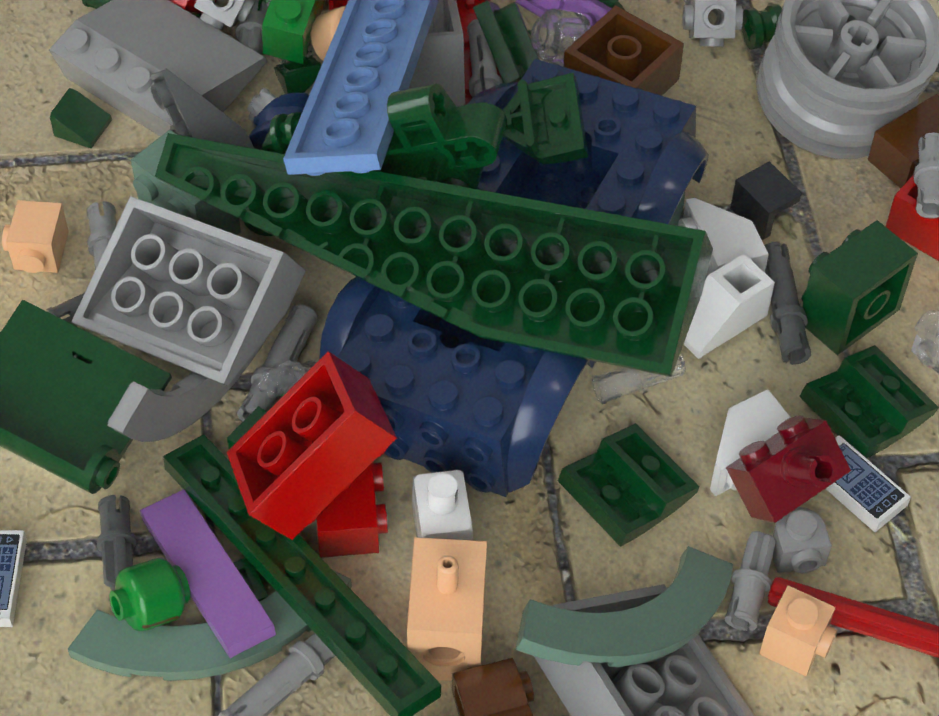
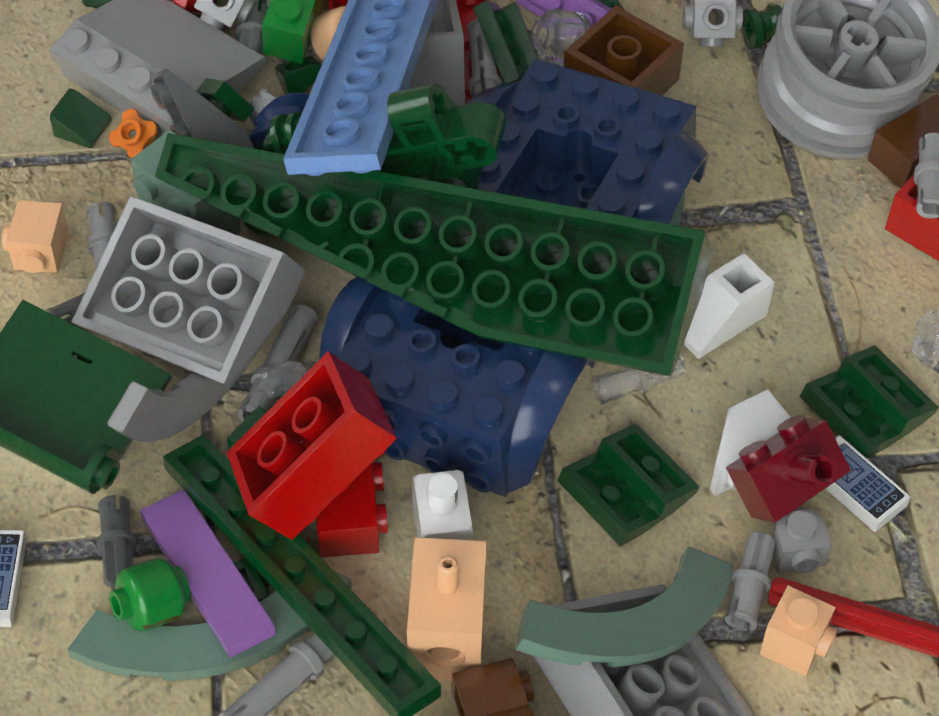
(144, 135): none -> orange plate
(225, 99): none -> dark green plate
(547, 120): dark green slope -> none
(727, 232): white slope -> none
(762, 196): black panel -> none
(787, 315): dark grey pin -> none
(857, 286): dark green brick -> none

